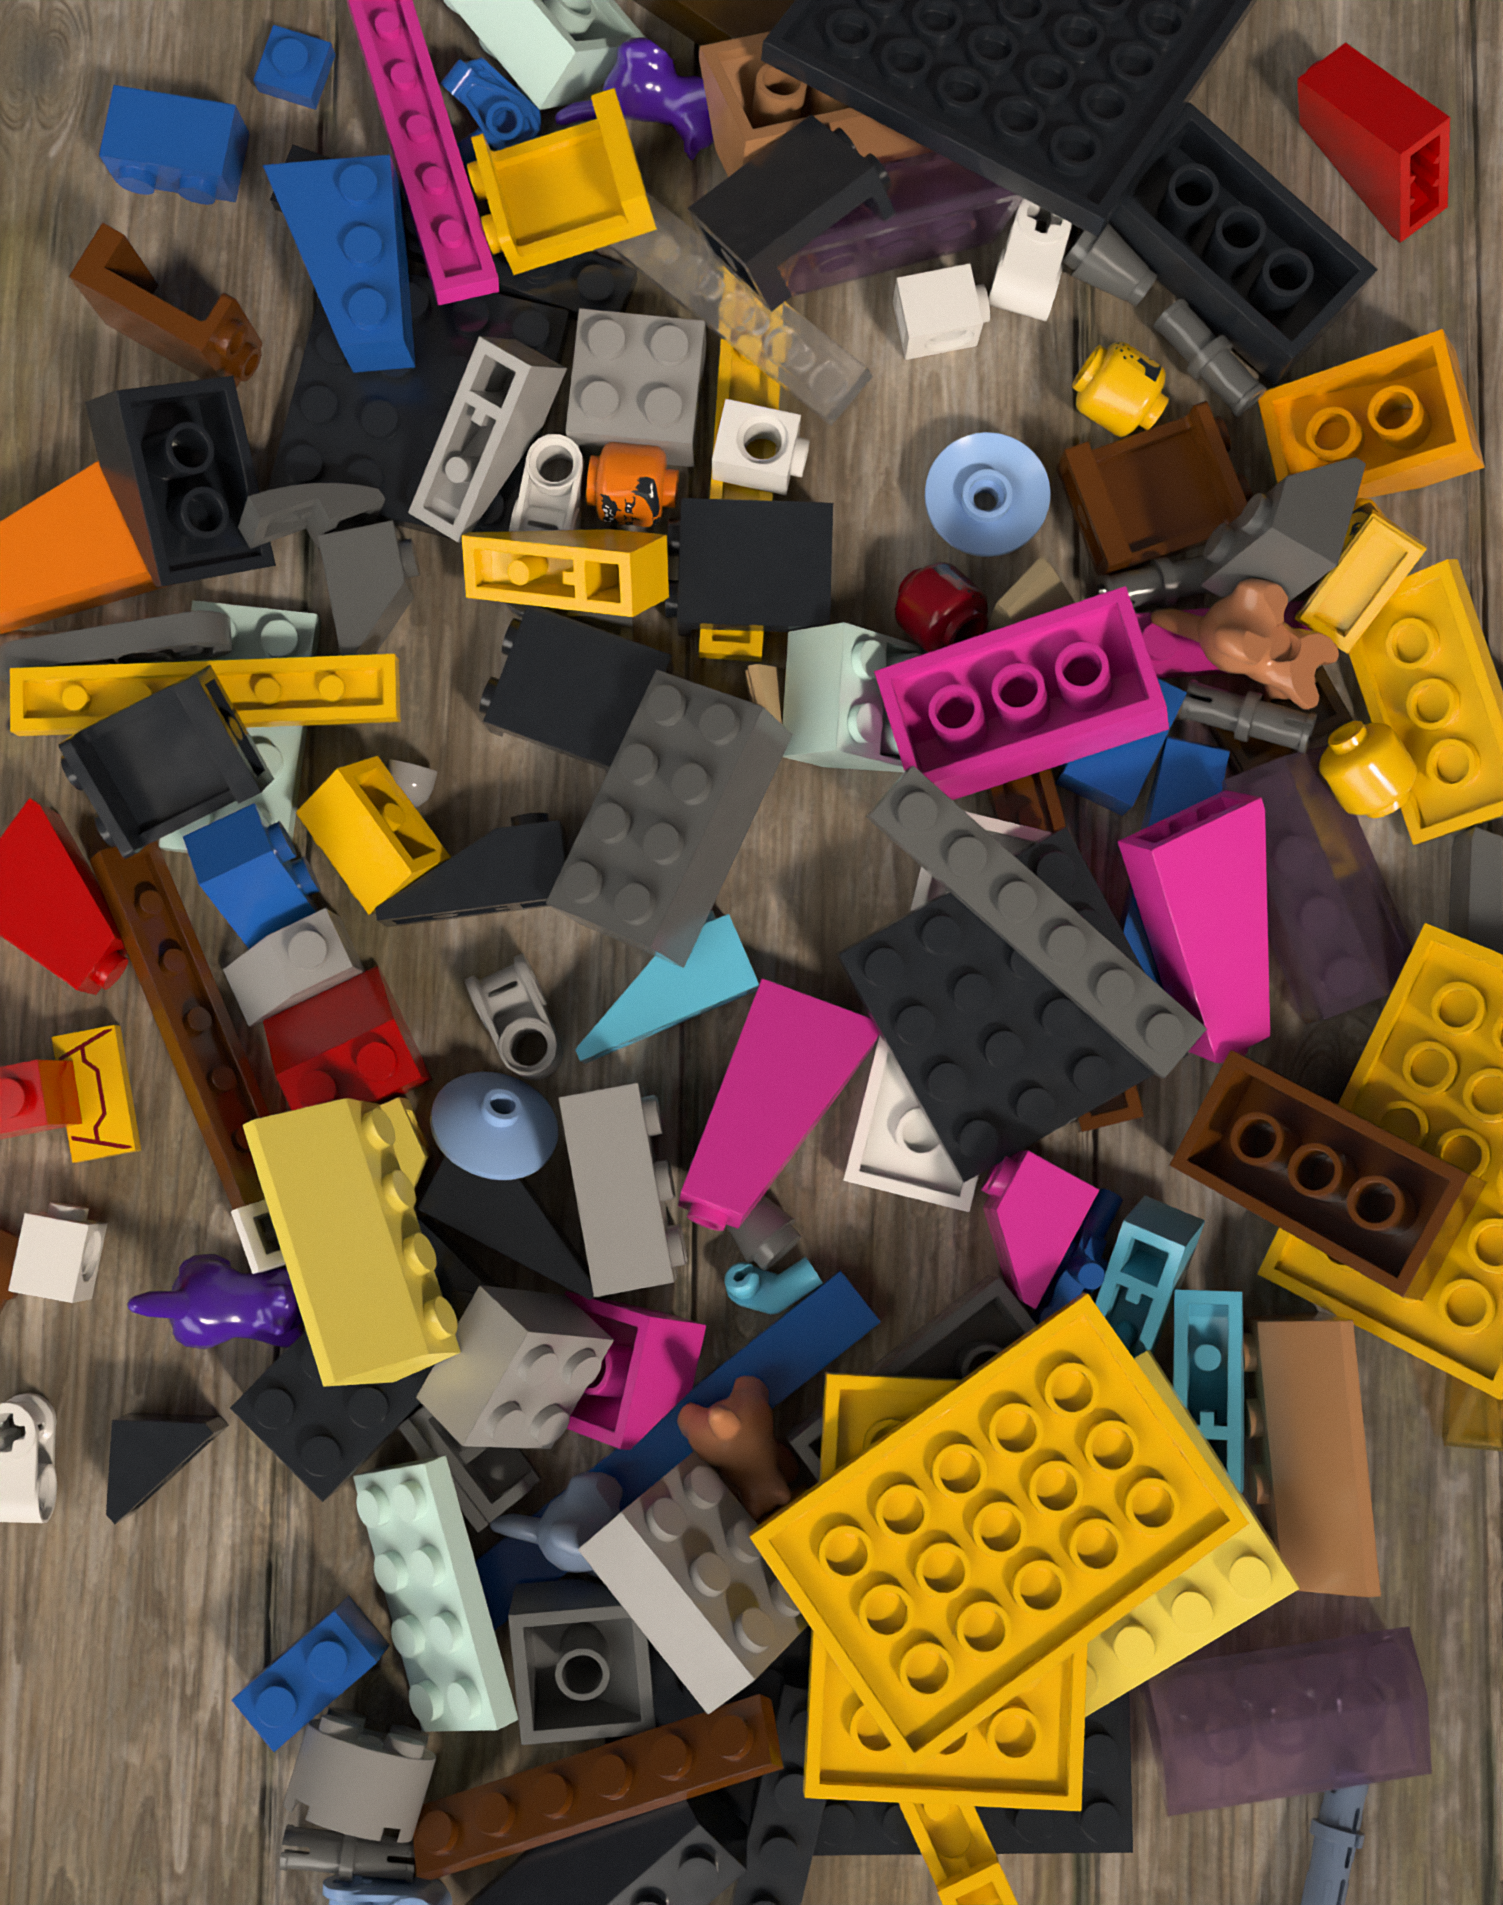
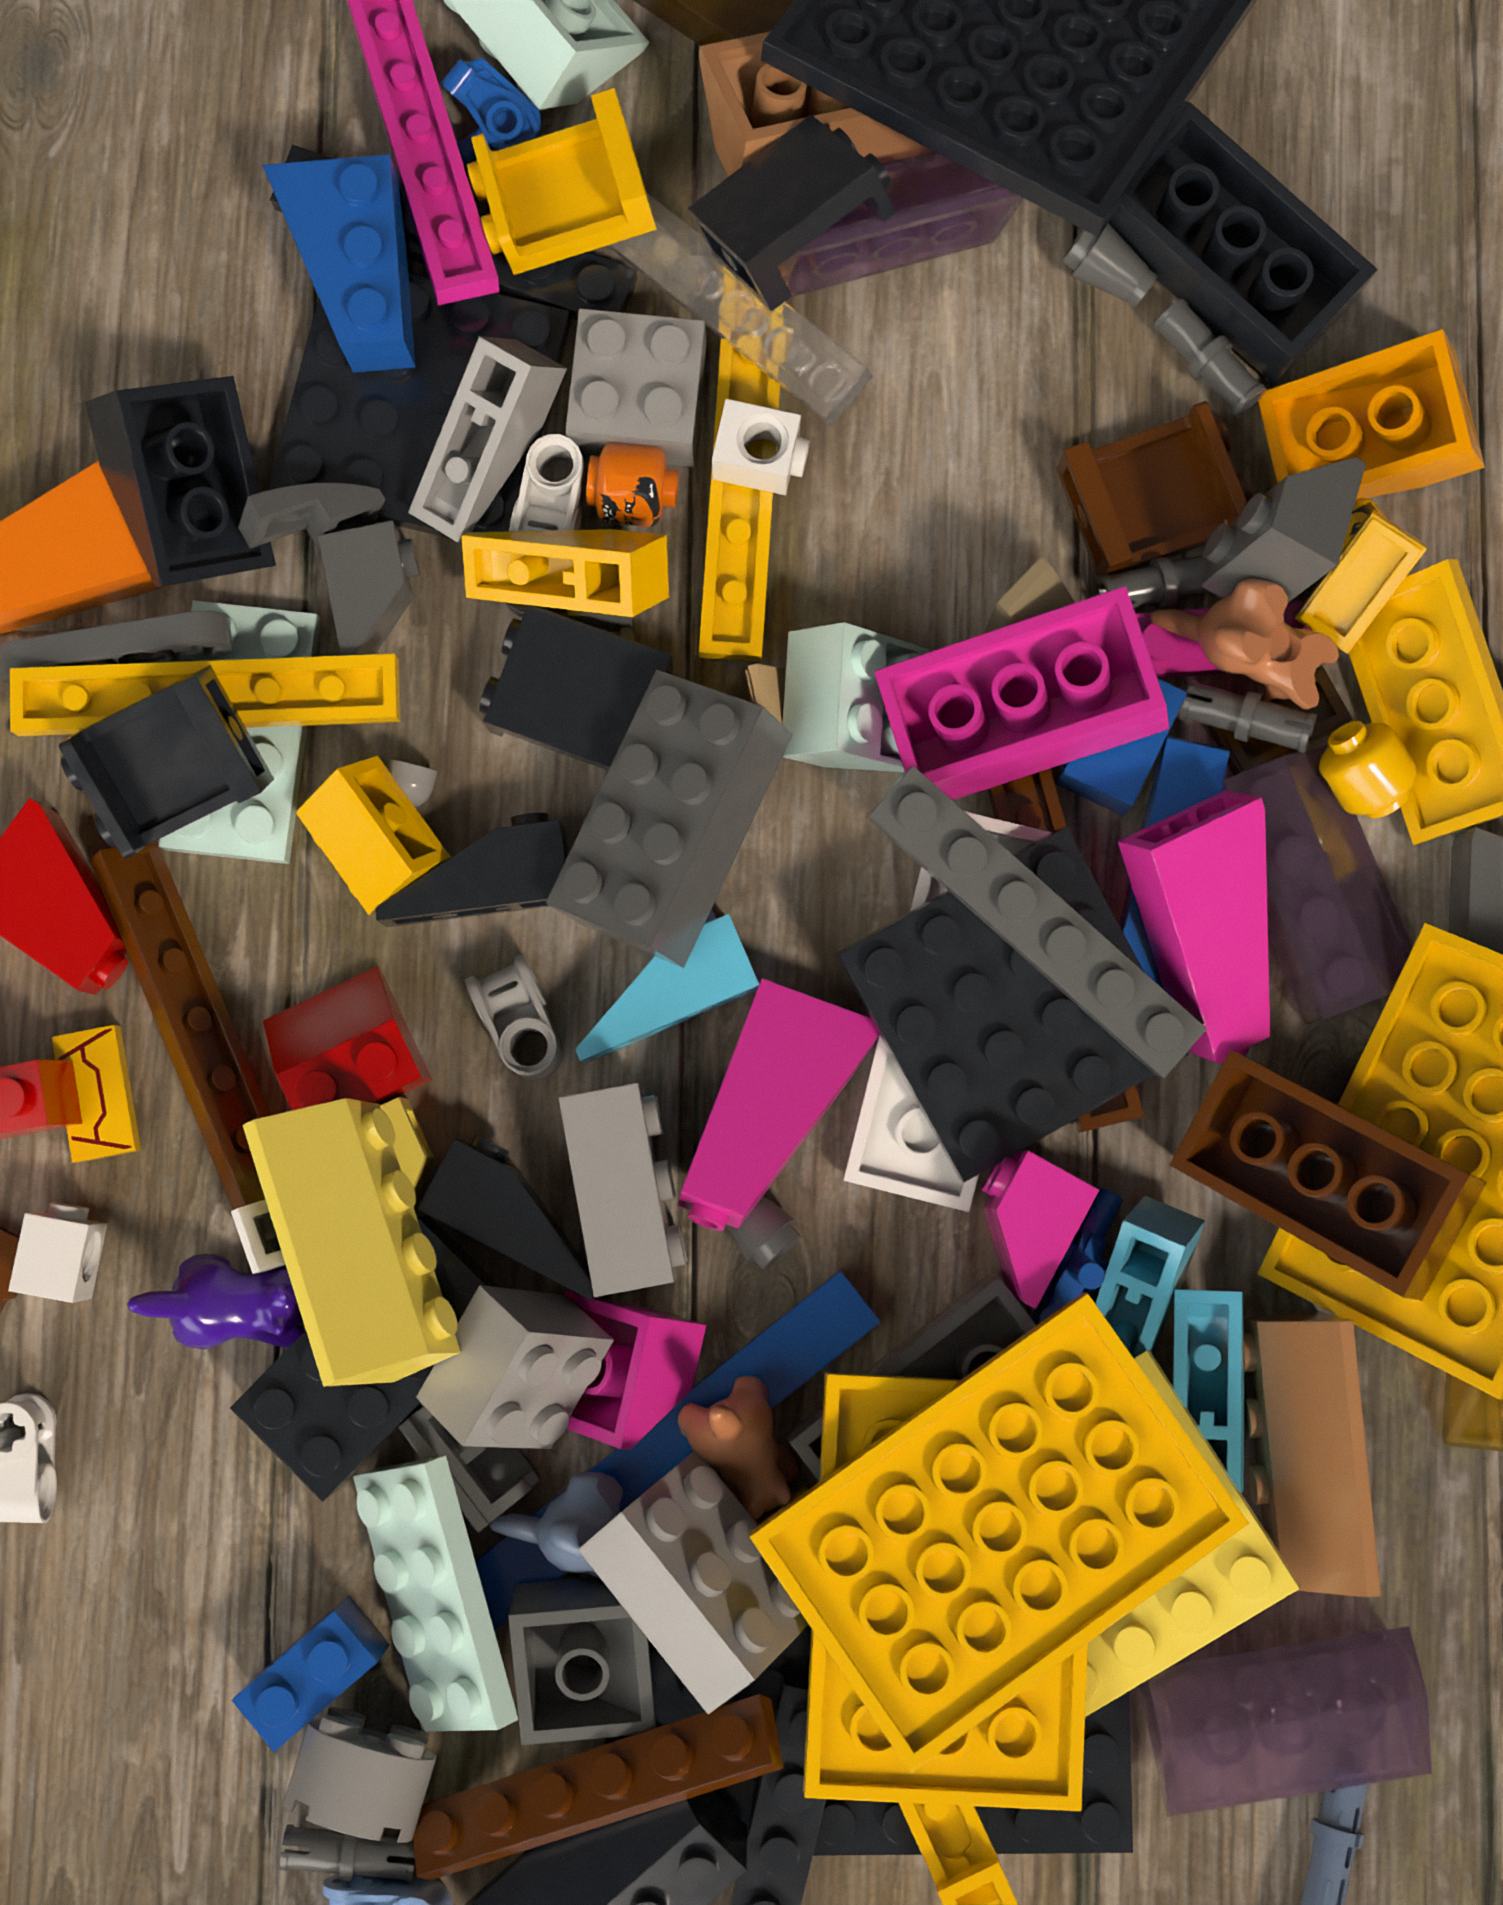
(122, 295): reddish brown panel -> none
(150, 1452): black slope -> none
(174, 145): blue brick -> none
(252, 873): blue brick -> none
(293, 966): light grey slope -> none
(294, 67): blue plate -> none
(494, 1125): light blue dish -> none
(652, 93): dark purple animal -> none
(750, 565): black panel -> none
(770, 1291): medium azure arm -> none
(940, 311): white brick -> none
(940, 606): dark red head -> none
(993, 466): light blue dish -> none
(1030, 263): white piece -> none
(1120, 389): yellow head -> none
(1378, 138): red slope -> none

